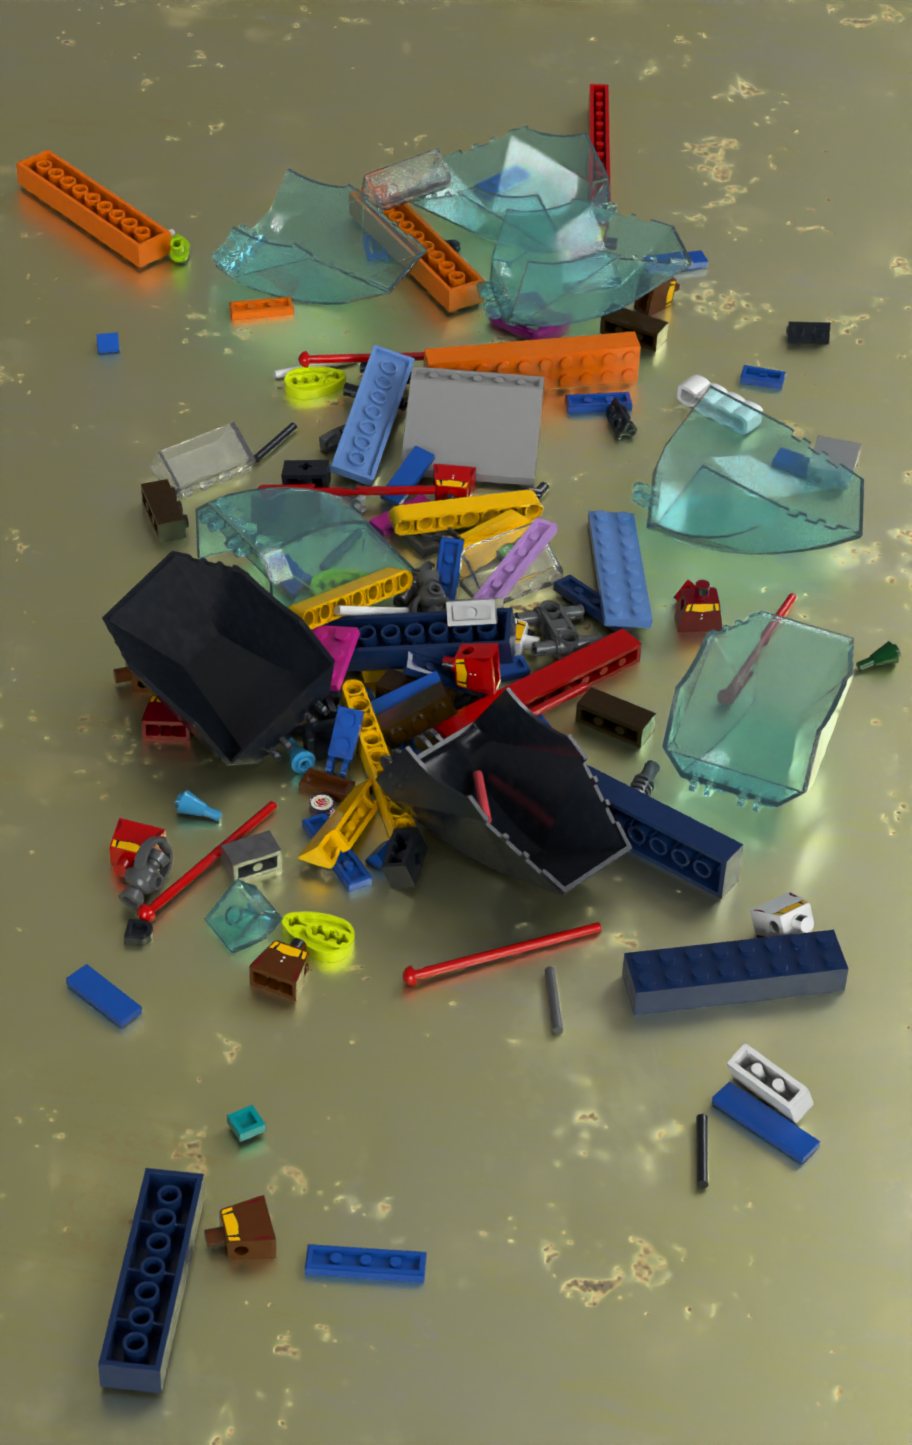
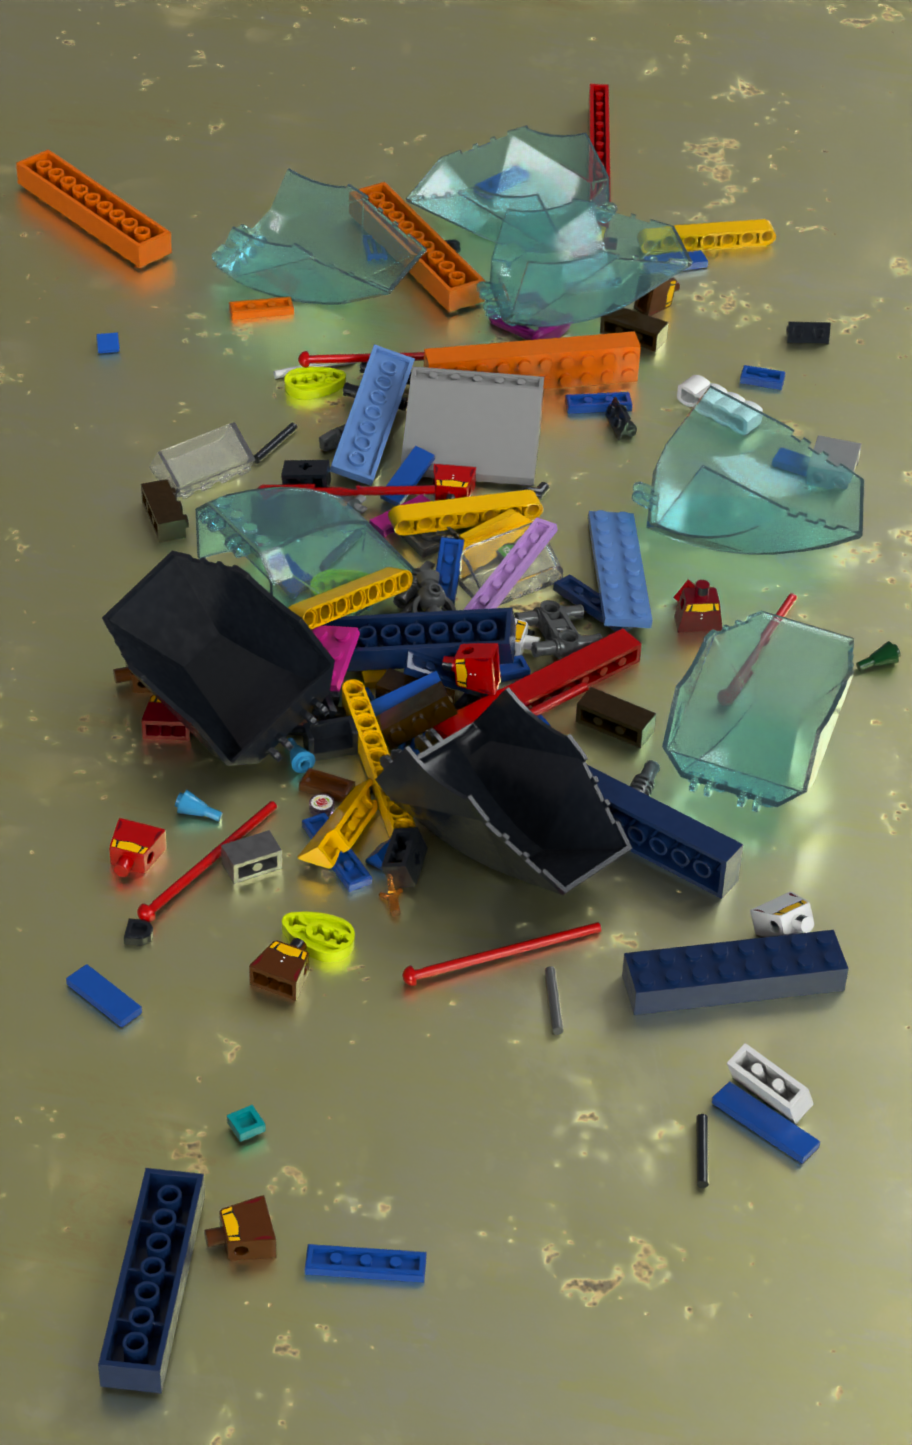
(144, 875): dark grey piece -> none
(179, 247): lime arm -> none
(243, 916): clear light blue slope -> none
(344, 739): blue hinge -> none
(368, 610): white bar -> none
(392, 897): none -> clear orange bar
(407, 180): clear windscreen -> none
(473, 611): light grey panel -> none
(481, 793): coral bar -> none
(726, 234): none -> yellow beam

